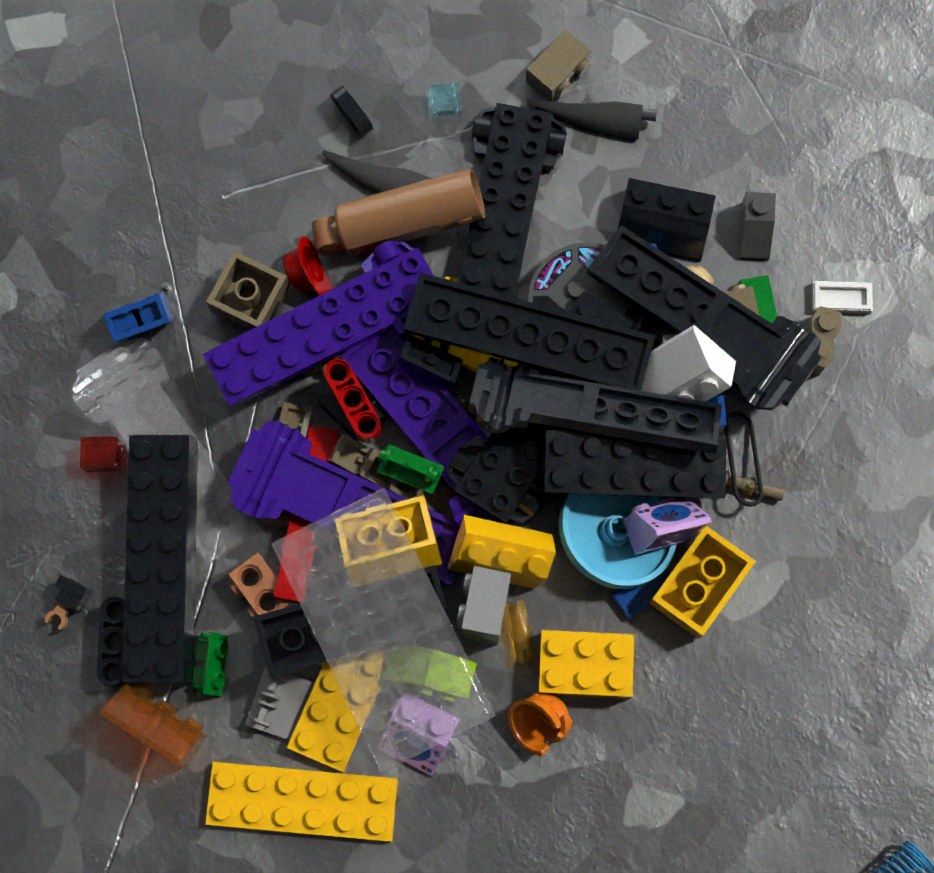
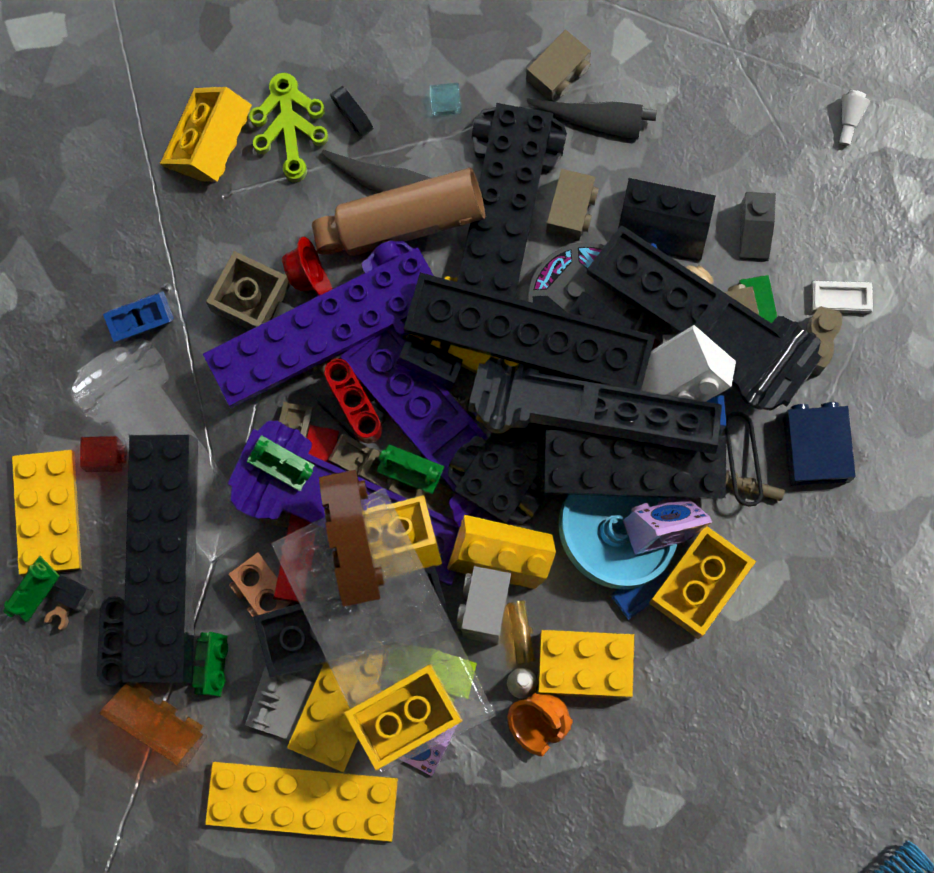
(31, 590): none -> green hinge
(47, 510): none -> yellow plate
(206, 133): none -> yellow slope
(280, 463): none -> green hinge
(287, 121): none -> lime plant
(348, 533): none -> reddish brown brick
(403, 716): none -> yellow brick
(522, 683): none -> white cone
(570, 204): none -> dark tan brick
(819, 444): none -> dark blue brick
(853, 107): none -> white cone

